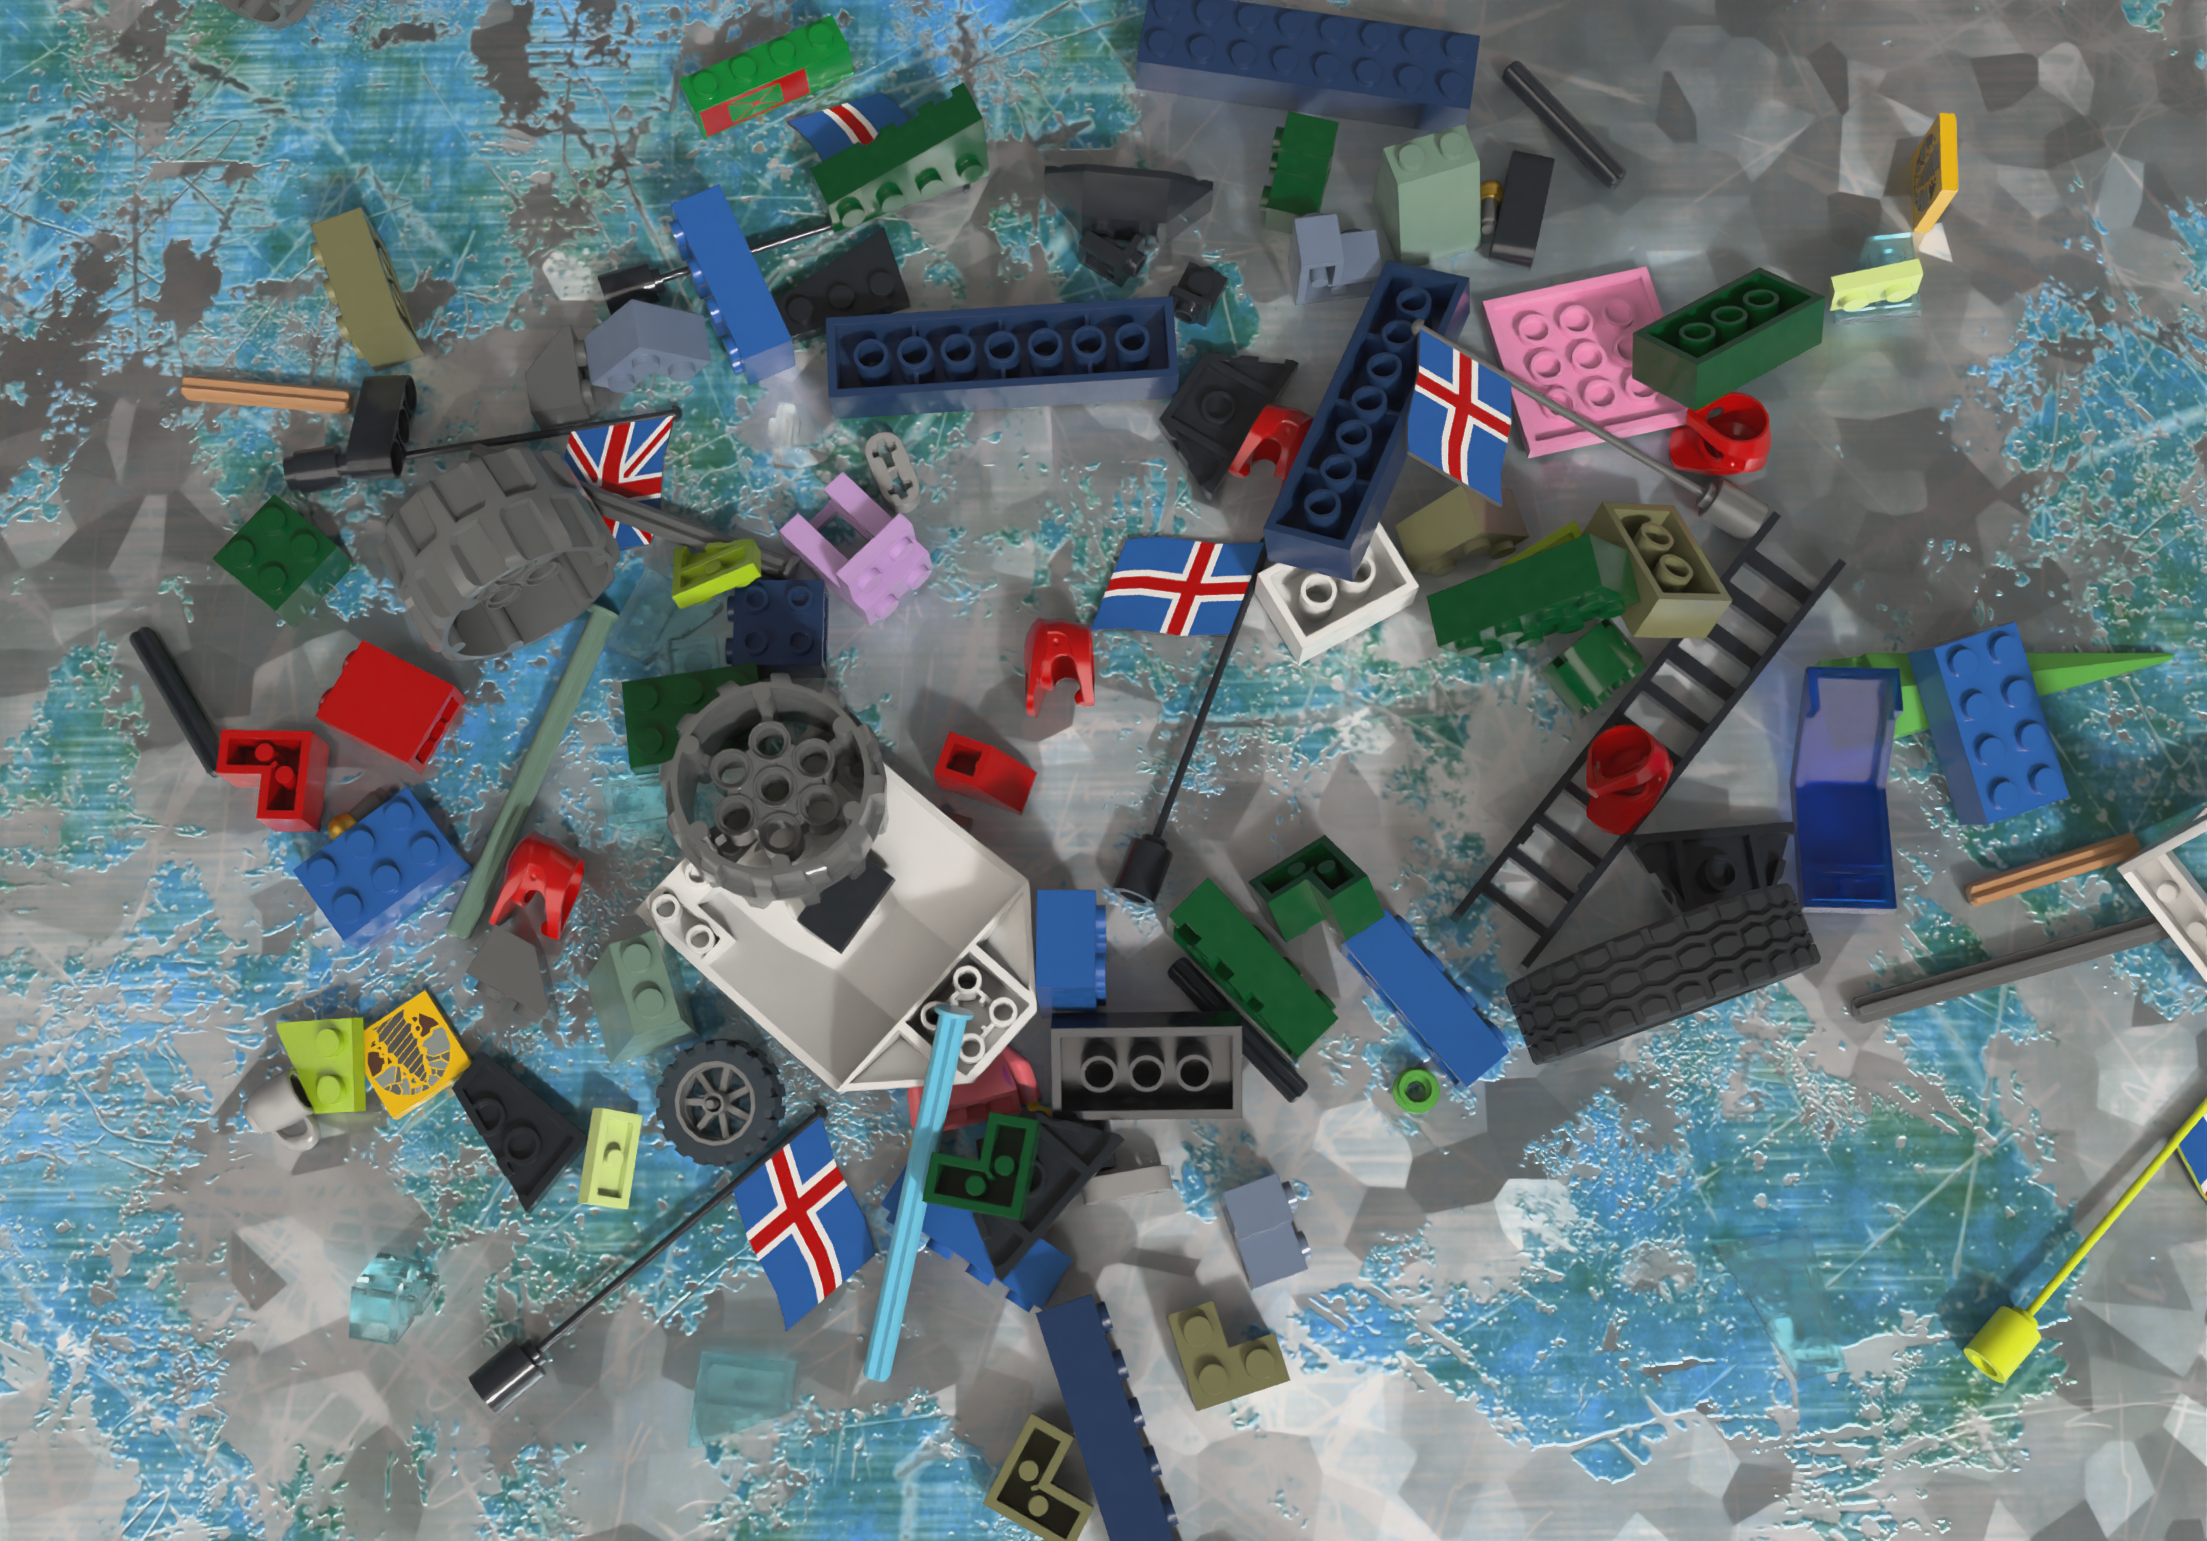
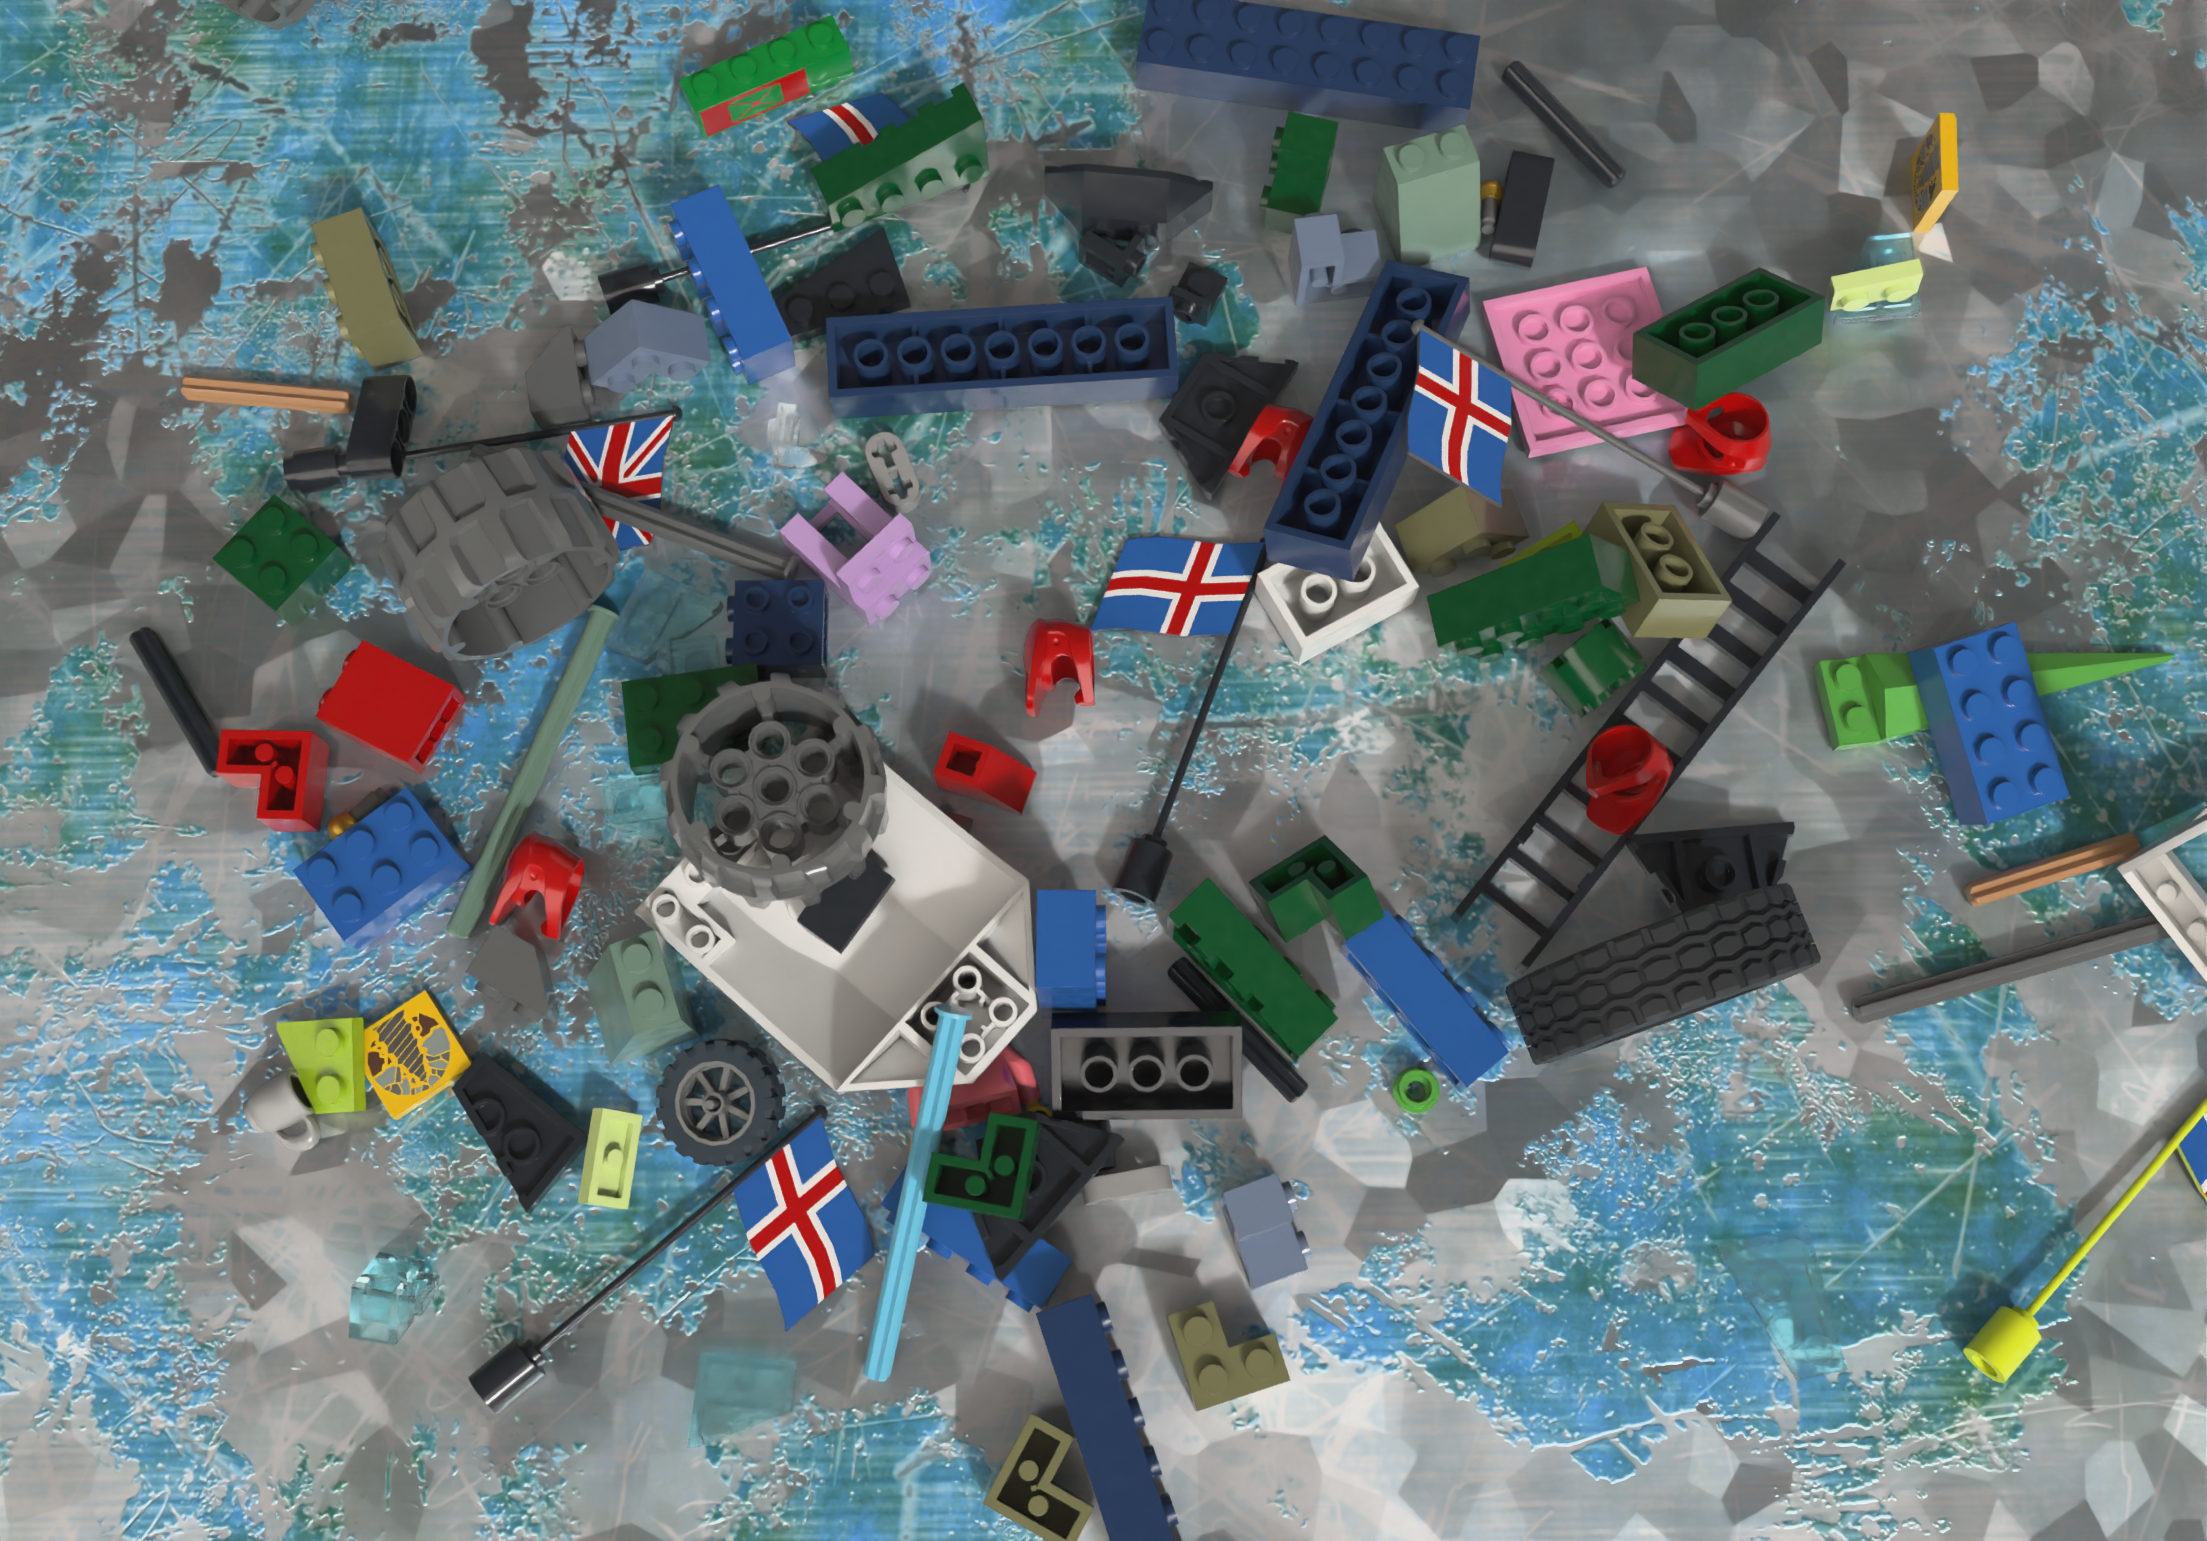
(718, 569): lime wing -> none
(1841, 789): clear blue windscreen -> none

